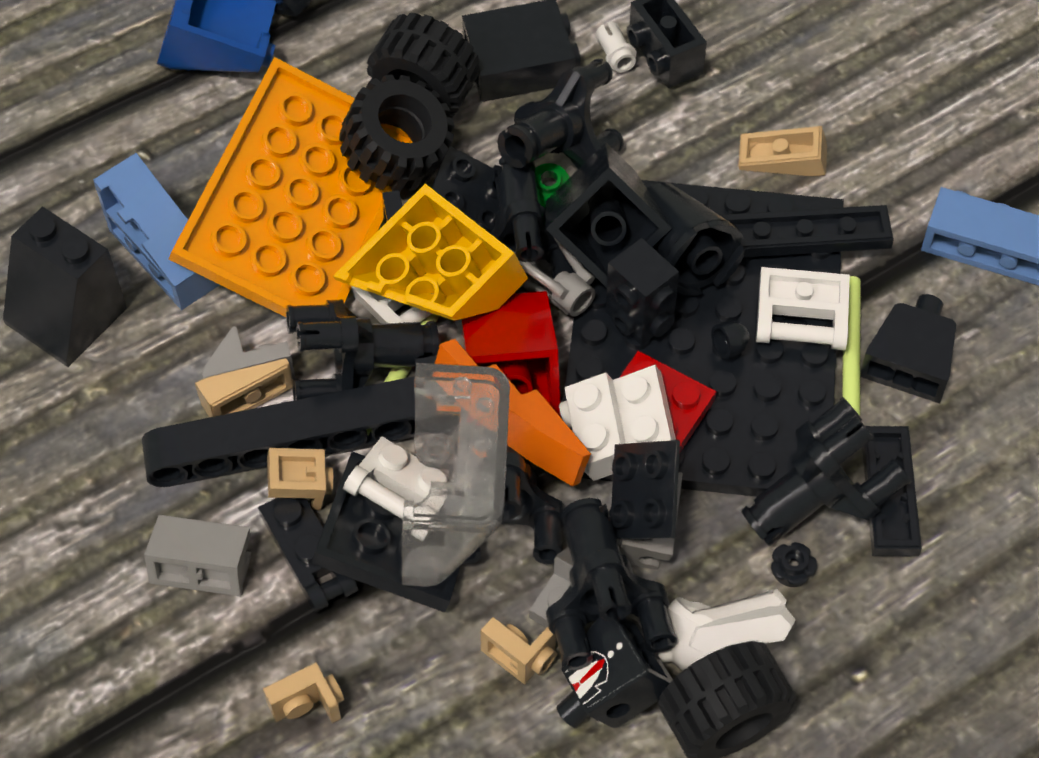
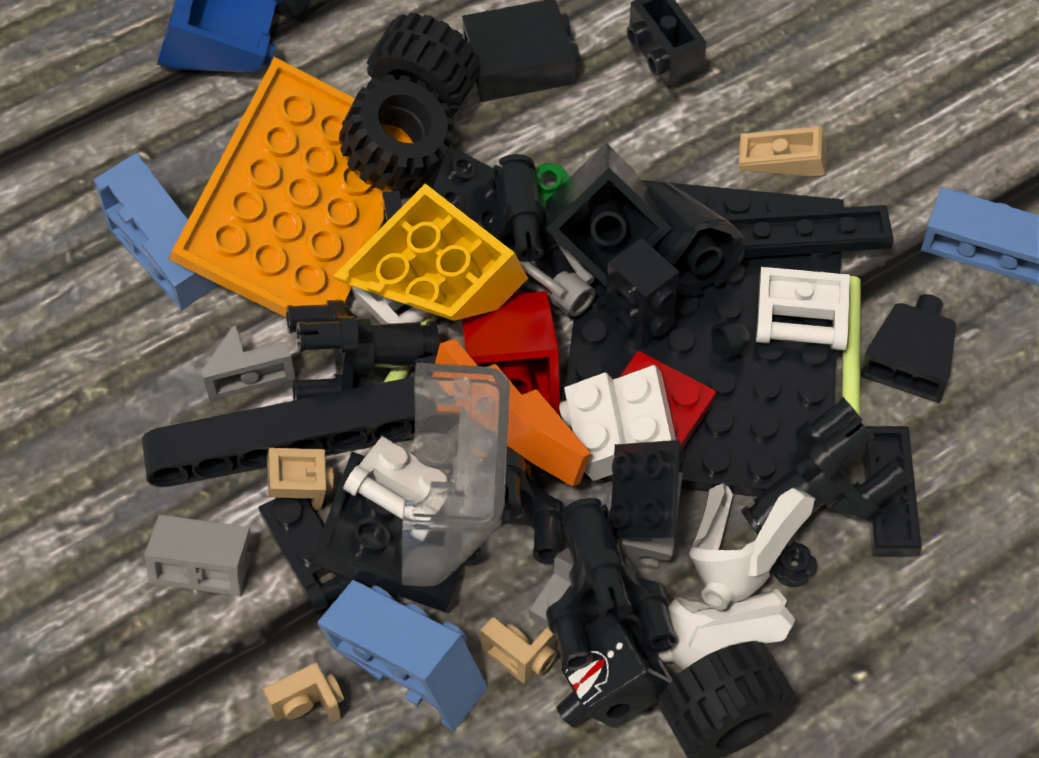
(60, 287): black slope -> none
(244, 387): tan slope -> none
(406, 648): none -> medium blue wedge
(560, 121): black wheel -> none
(619, 53): white pin -> none
(740, 573): none -> white piece

